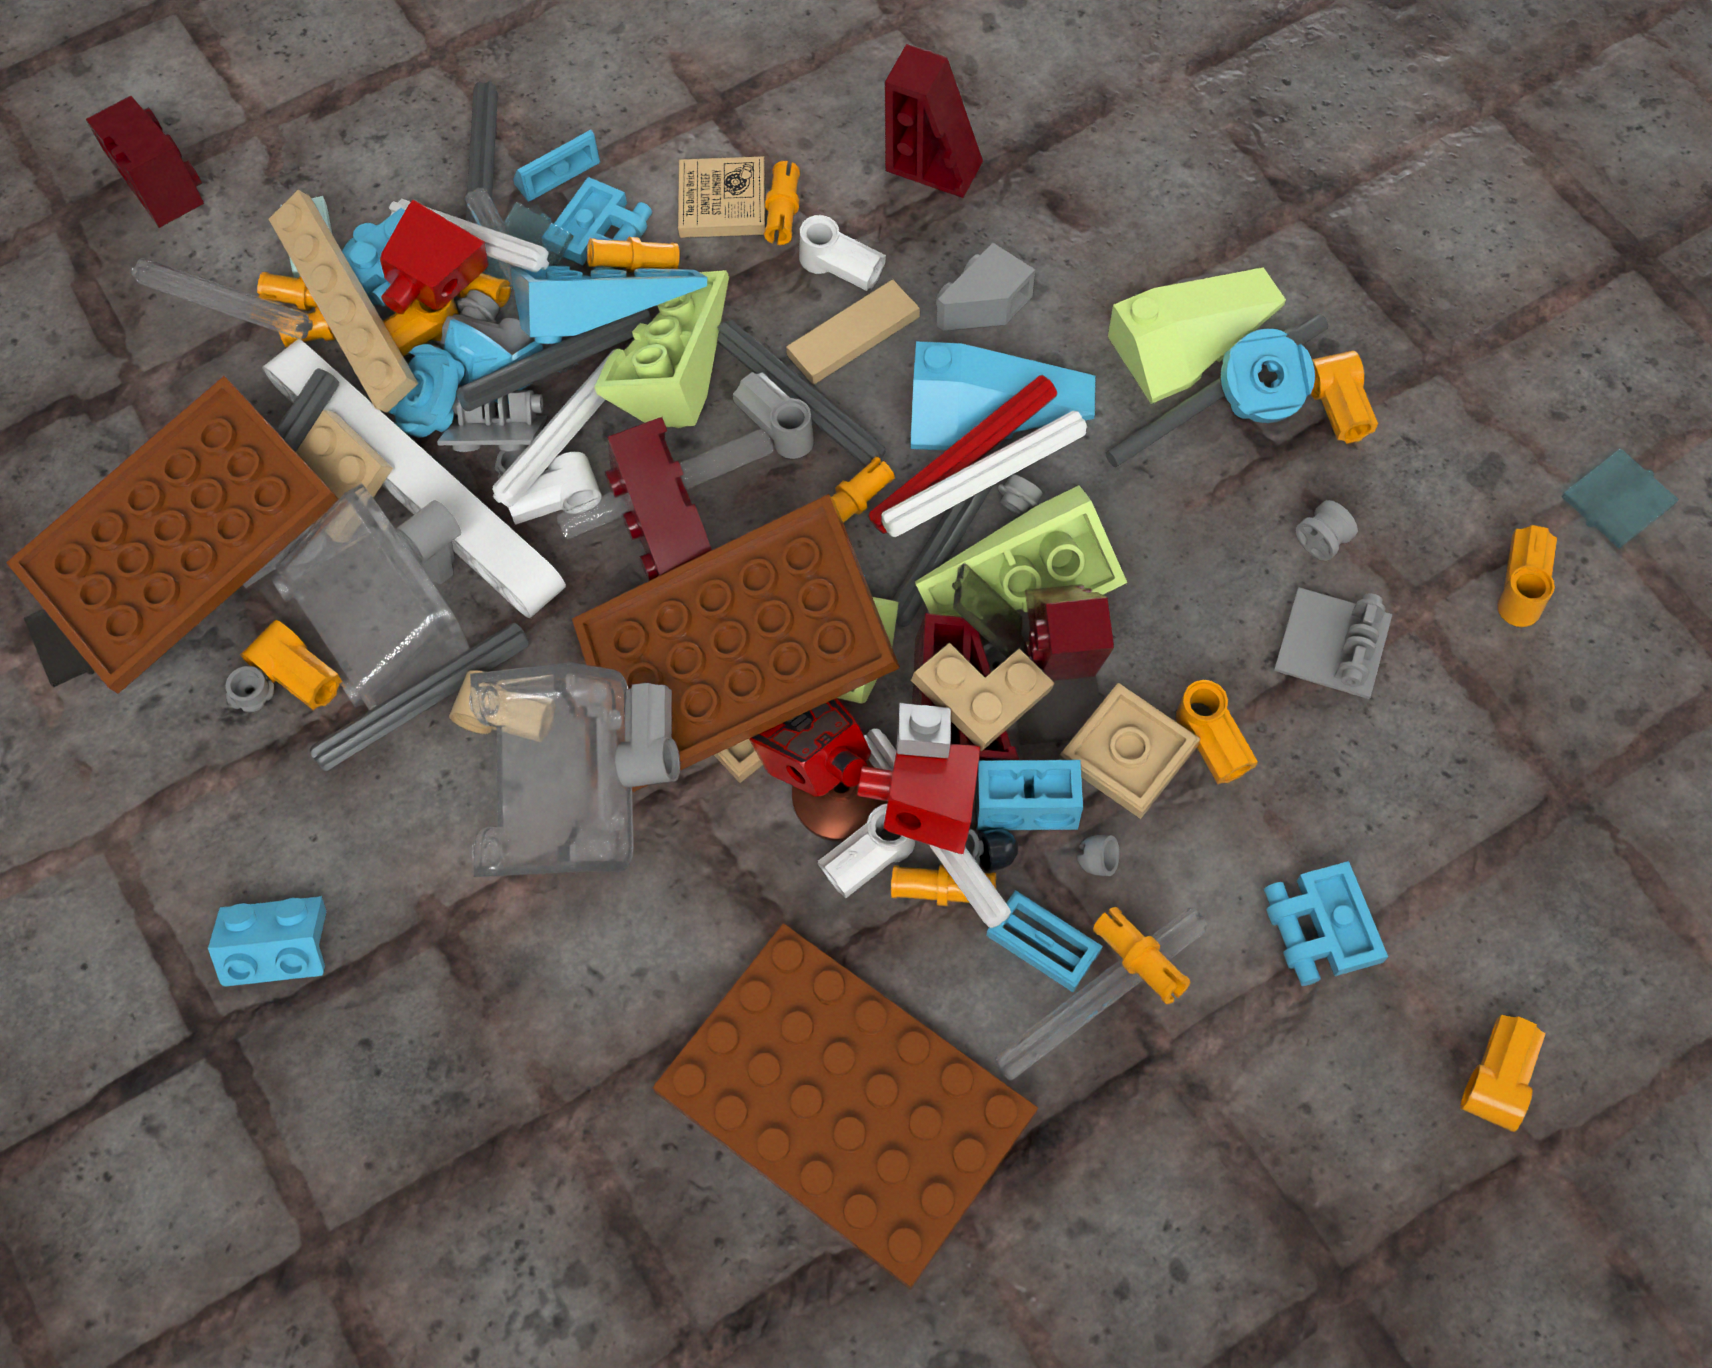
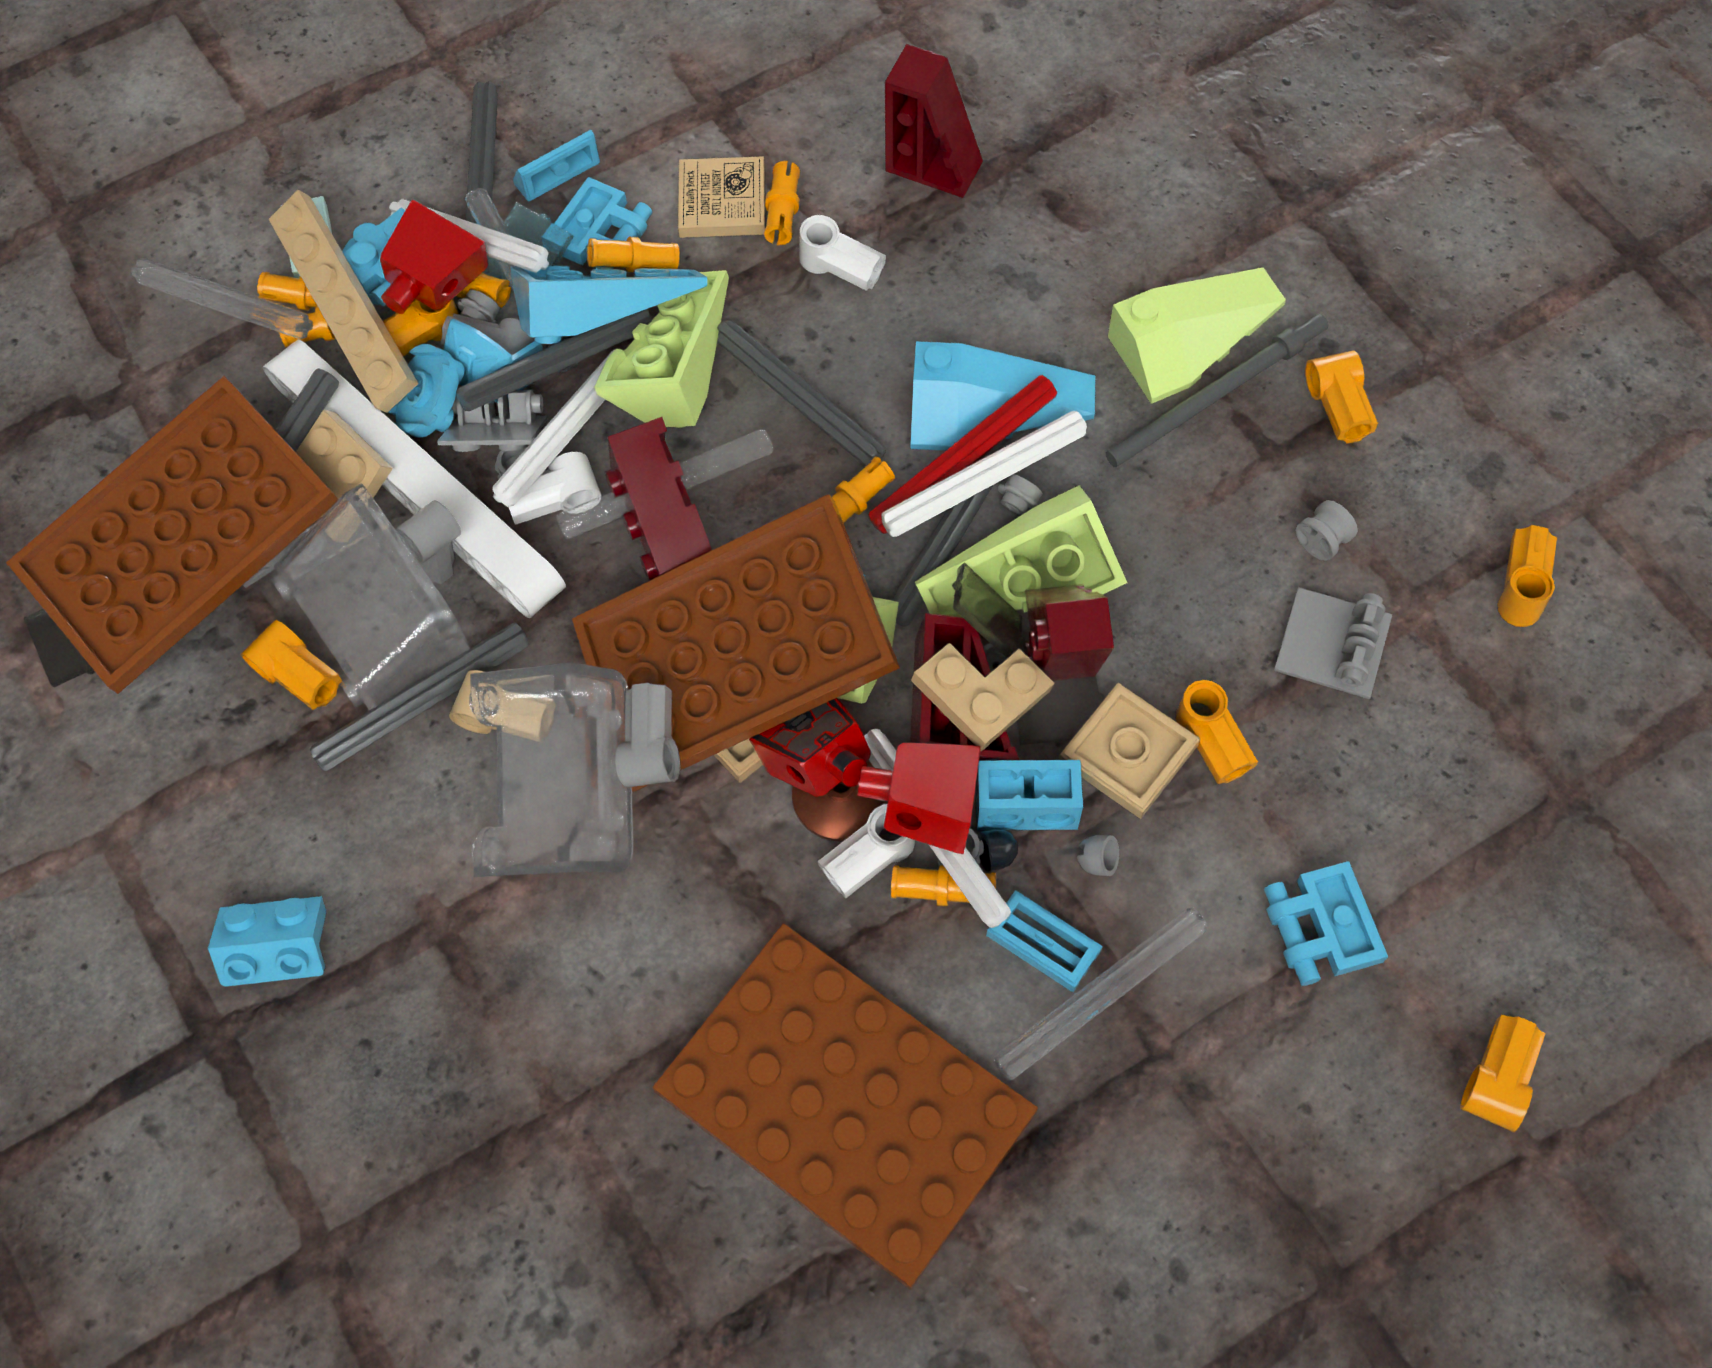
(147, 160): dark red wedge -> none
(244, 679): light grey plate -> none
(776, 414): light grey piece -> none
(852, 331): tan tile -> none
(923, 730): light grey plate -> none
(986, 292): light grey slope -> none
(1141, 955): light orange pin -> none
(1282, 355): medium azure plate -> none
(1620, 498): clear light blue piece -> none

